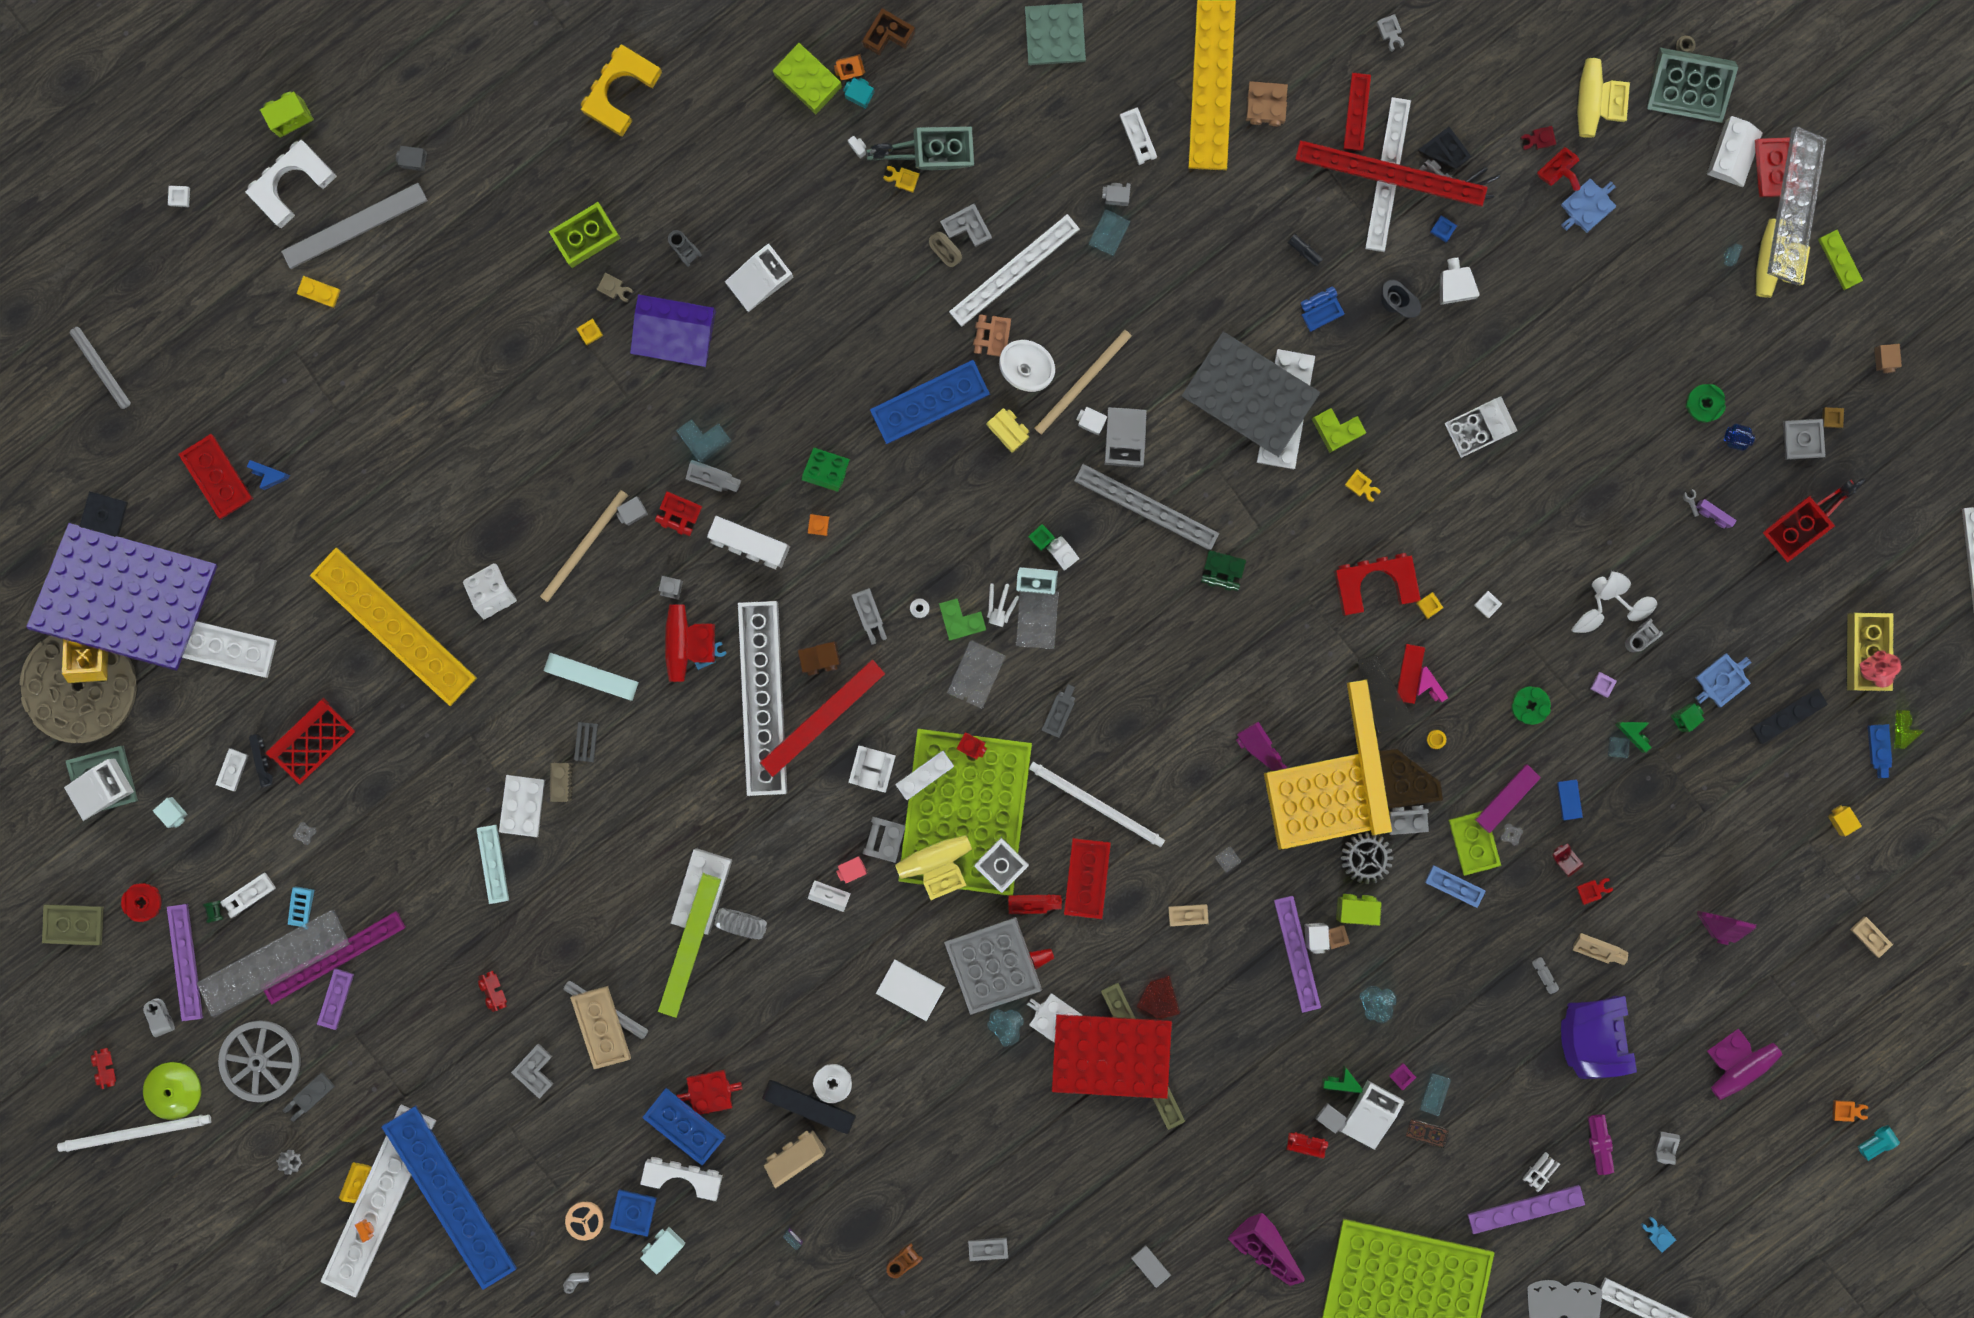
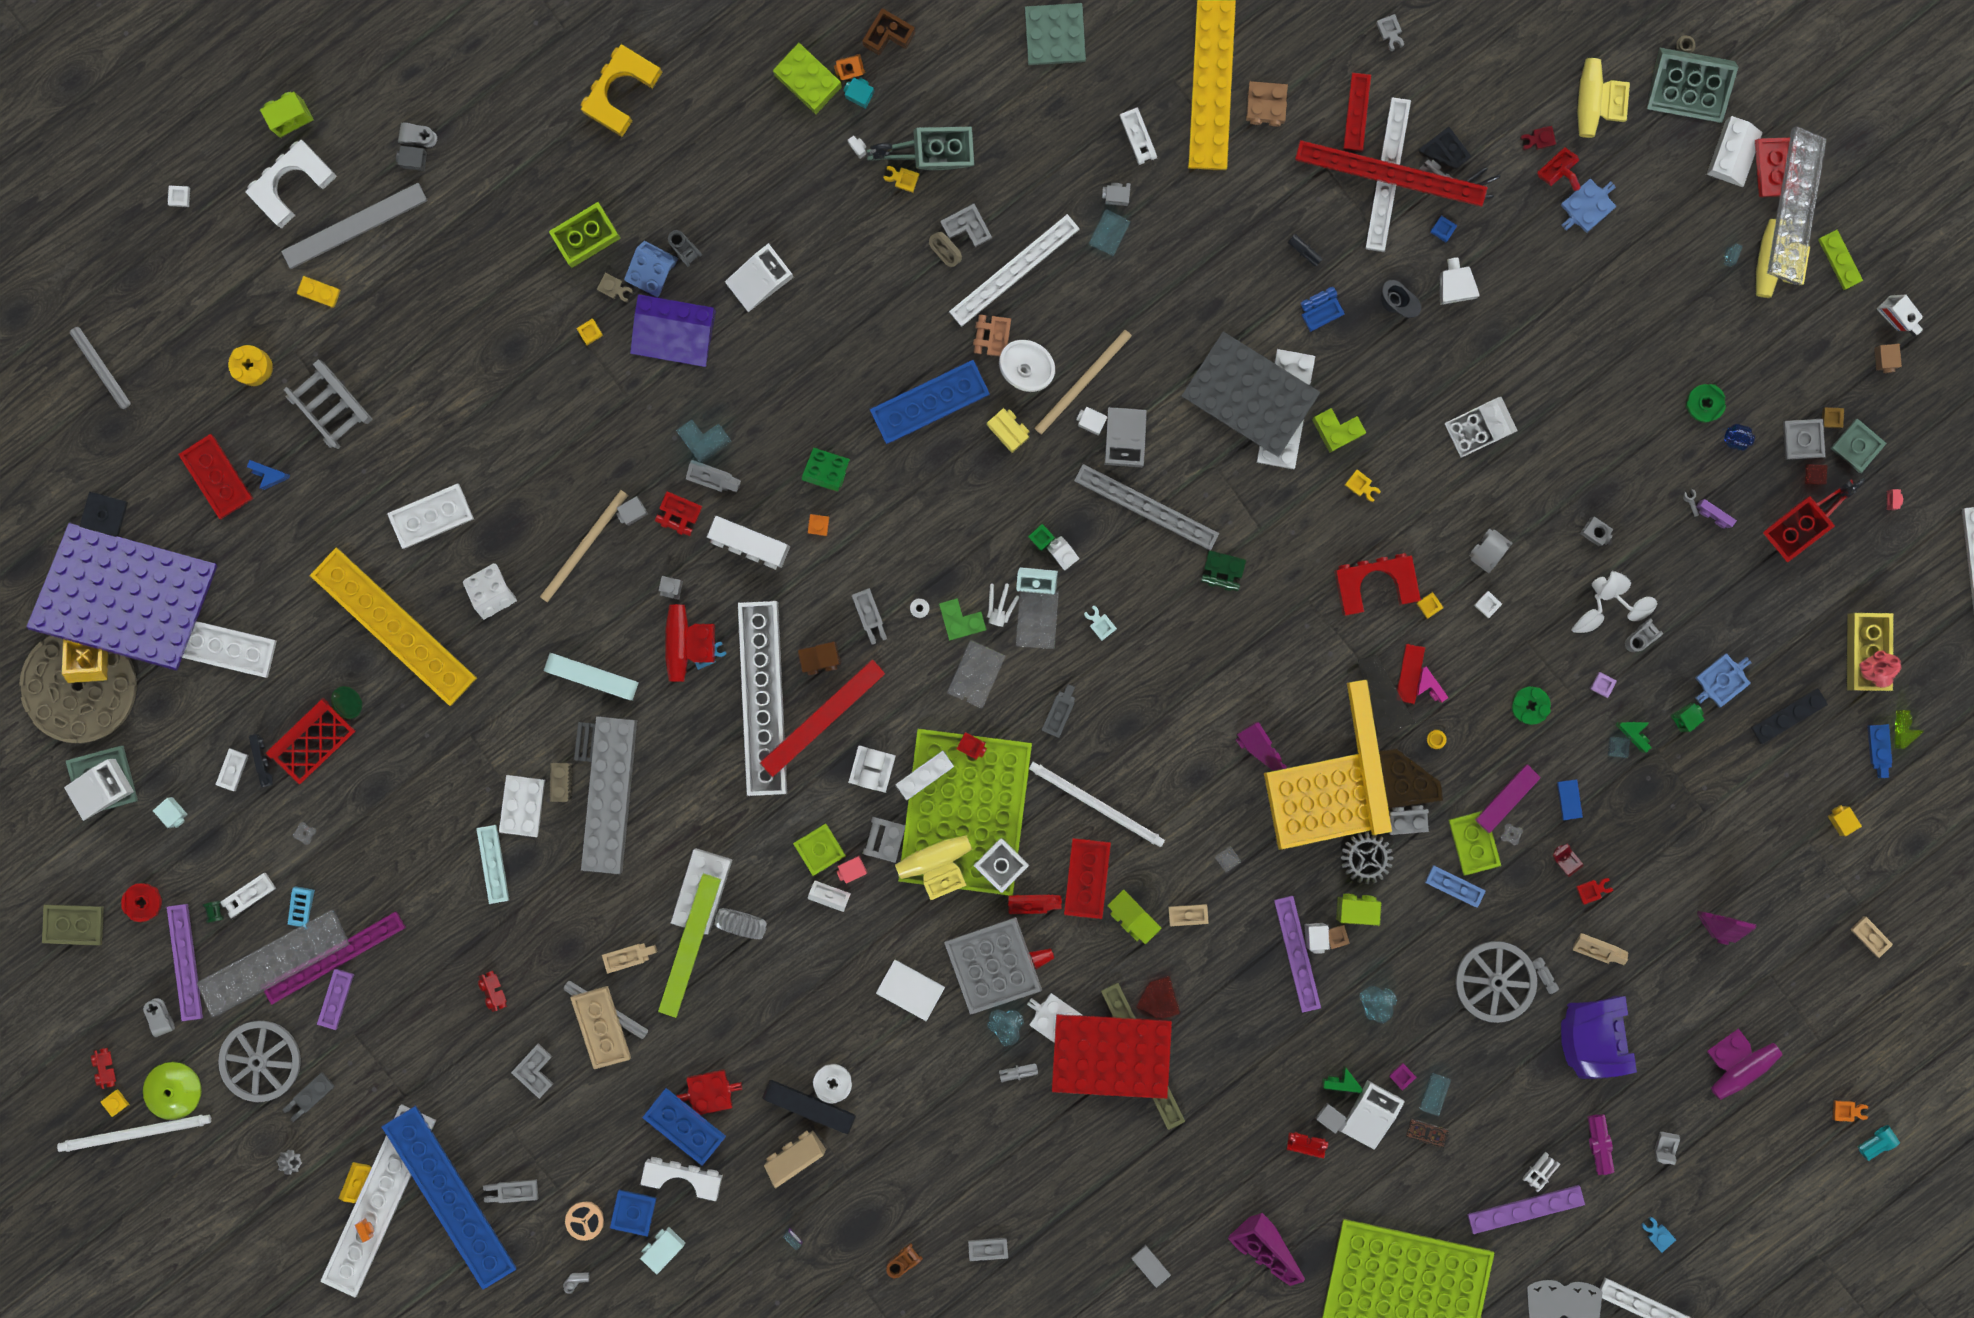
(114, 1103): none -> yellow plate
(252, 376): none -> yellow brick
(346, 400): none -> light grey fence
(346, 702): none -> dark green piece
(414, 135): none -> light grey piece
(430, 516): none -> white plate
(513, 1191): none -> light grey hinge
(609, 795): none -> light grey brick
(627, 957): none -> tan hinge
(650, 268): none -> medium blue bracket
(819, 849): none -> lime plate
(1018, 1072): none -> light grey axle
(1102, 625): none -> light aqua plate
(1133, 917): none -> lime brick
(1491, 550): none -> light grey brick
(1492, 977): none -> light grey wheel
(1588, 531): none -> light grey brick
(1816, 474): none -> clear red plate
(1858, 445): none -> sand green plate
(1894, 499): none -> coral plate
(1901, 314): none -> white torso

